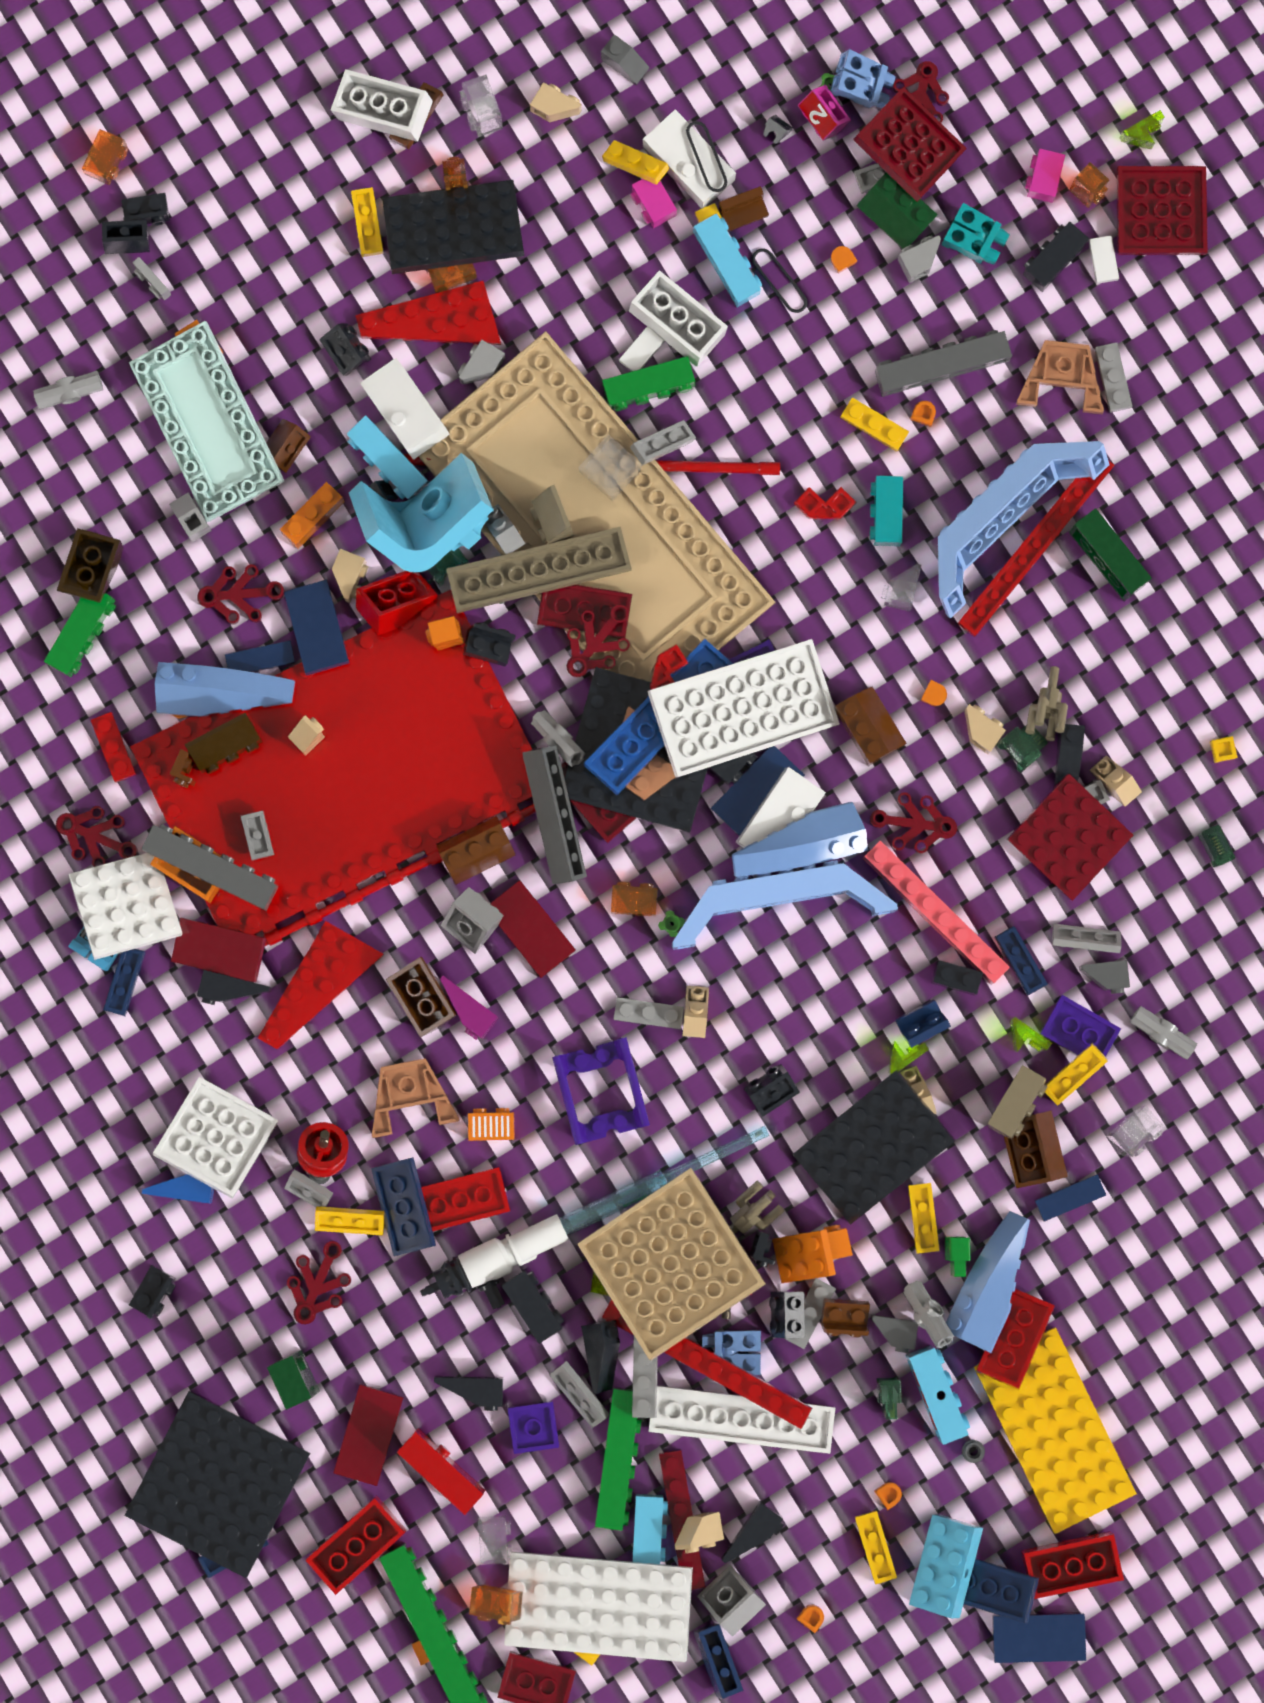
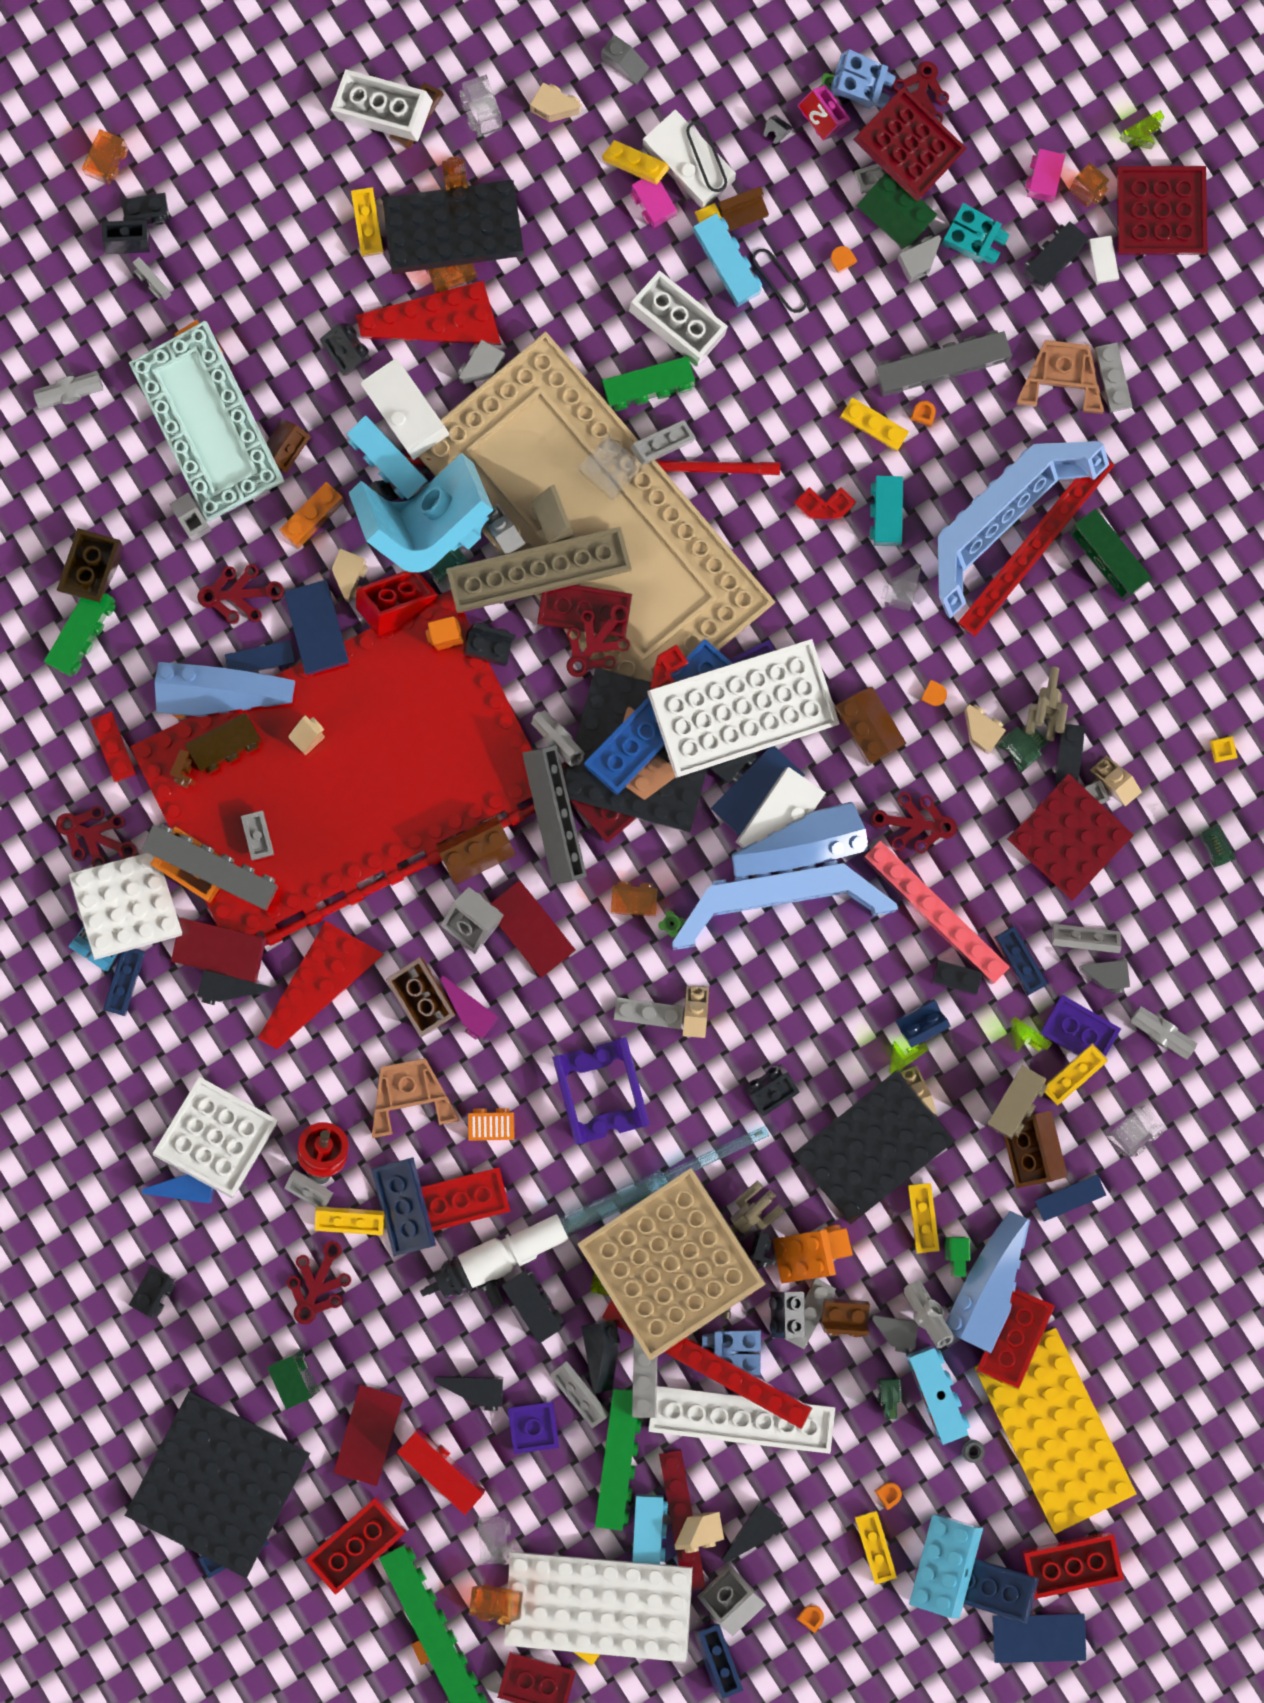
(641, 350): white tile -> none

